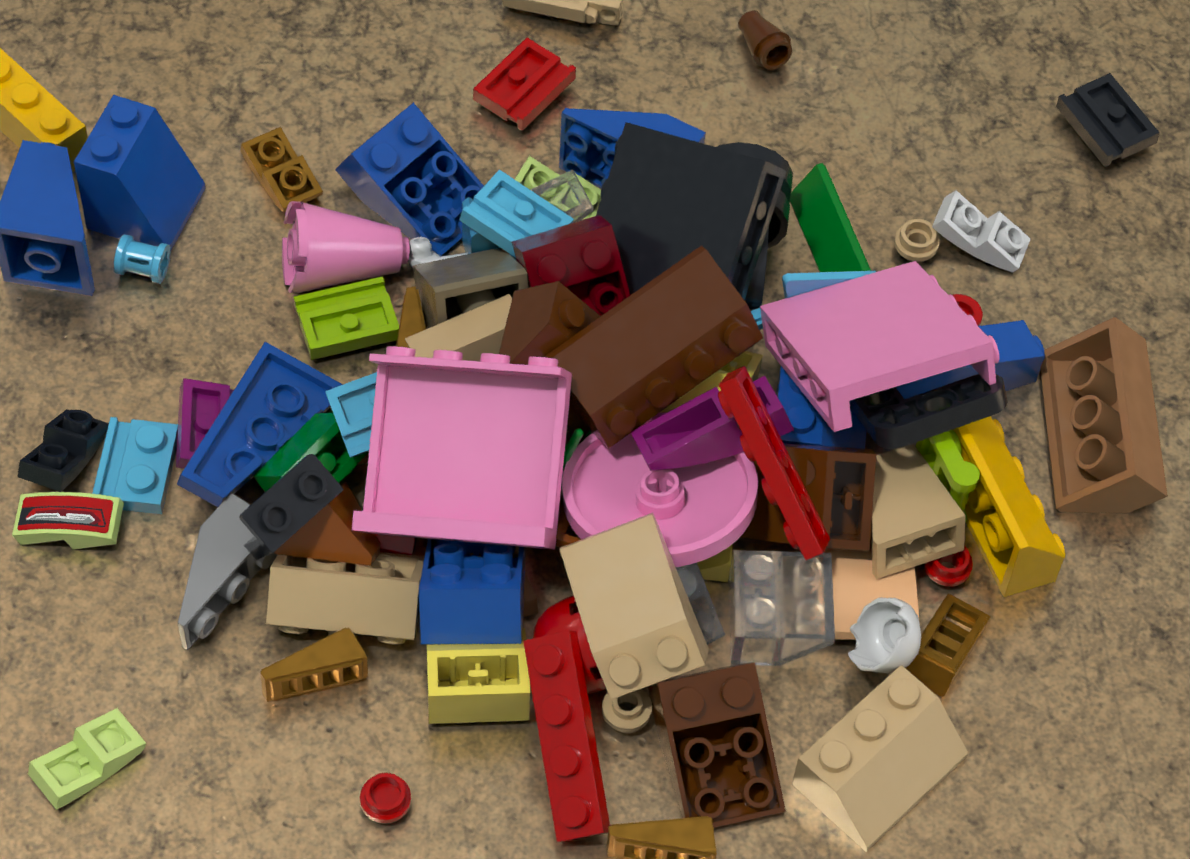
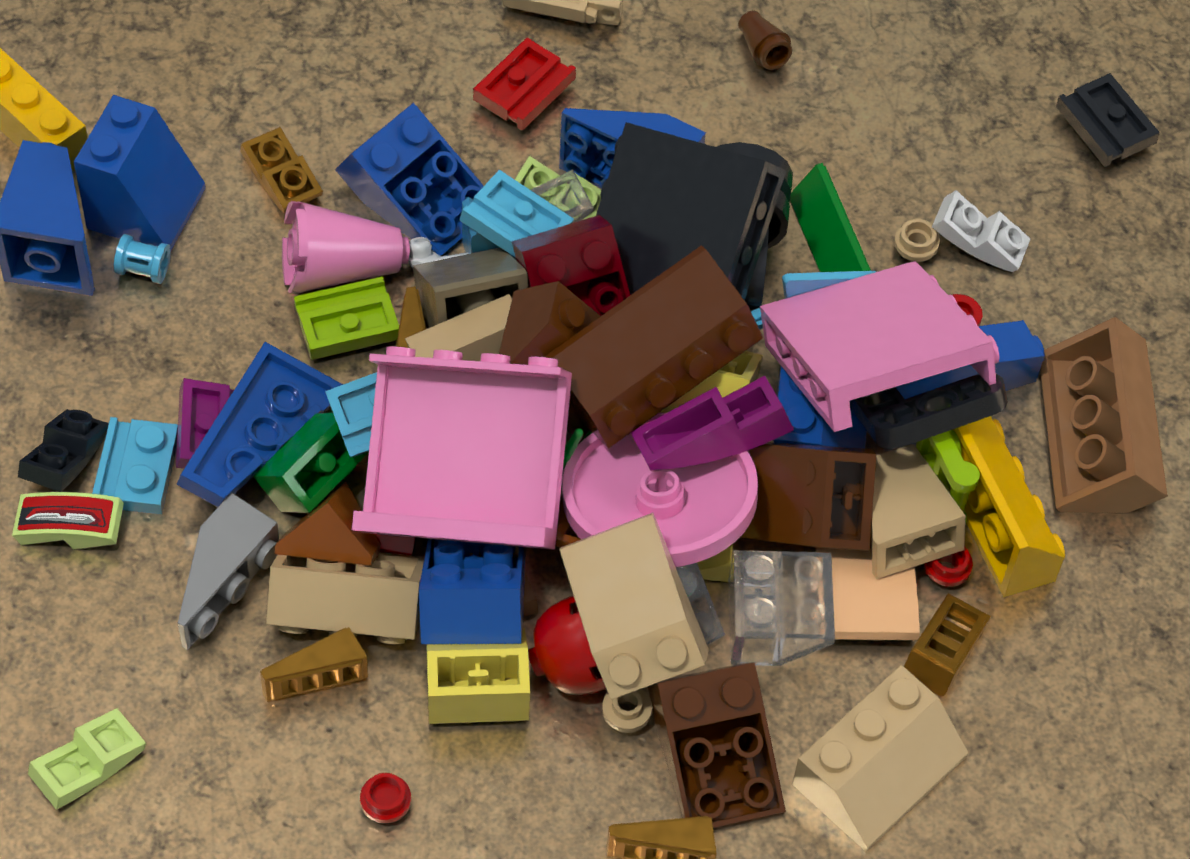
(288, 505): black bracket -> none
(567, 736): red plate -> none
(781, 480): red plate -> none
(886, 636): white hair -> none

